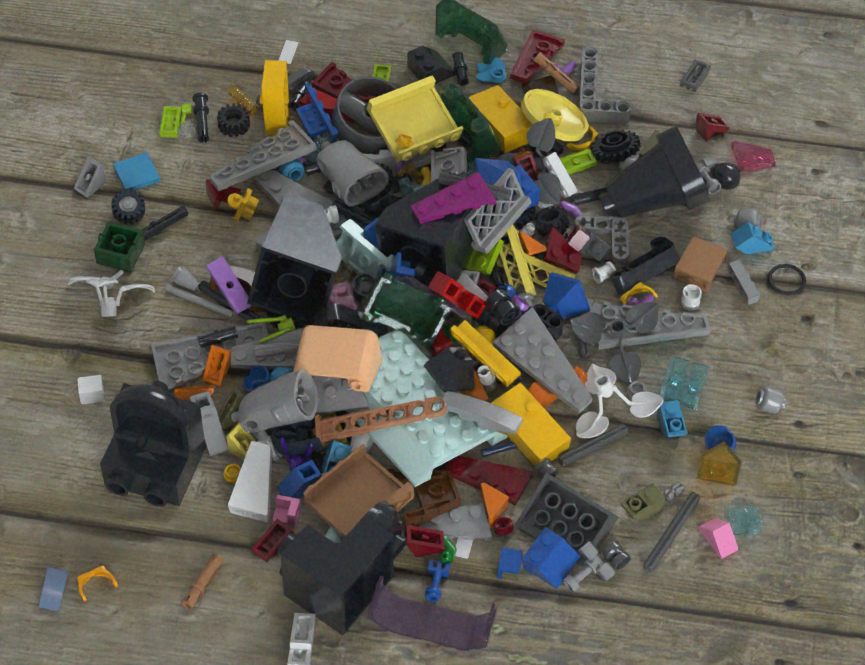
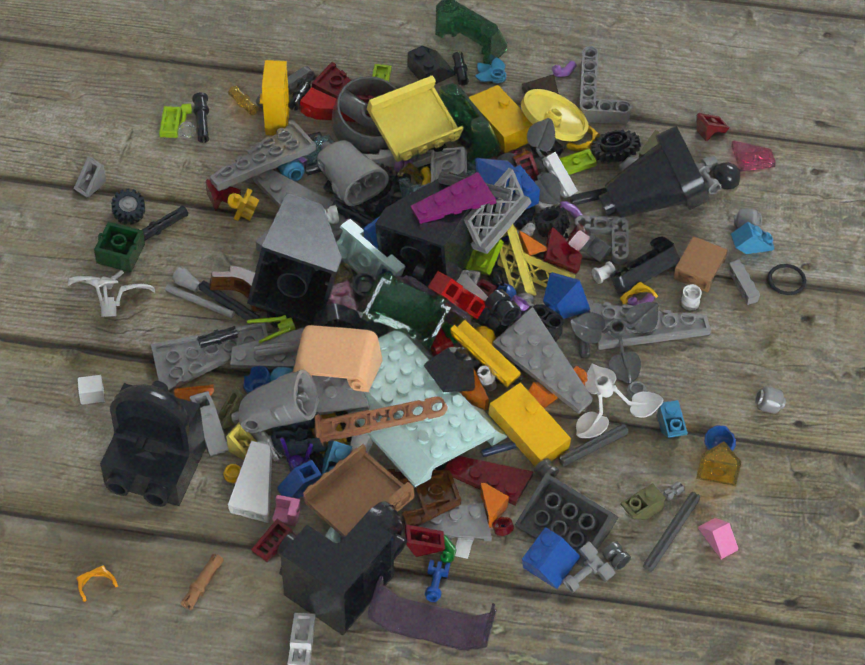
(53, 589): sand blue slope -> none
(136, 172): dark azure tile -> none
(217, 365): orange slope -> none
(222, 275): medium lavender tile -> none
(233, 127): black tyre -> none
(288, 51): white sticker -> none
(314, 118): blue bracket -> none
(401, 267): blue panel -> none
(404, 141): yellow plate -> none
(486, 414): light grey slope -> none
(509, 561): blue panel -> none
(537, 42): dark red wing -> none
(556, 73): medium nougat pin -> none
(683, 387): clear light blue piece -> none
(690, 84): dark grey tile -> none
(745, 520): clear light blue plate -> none

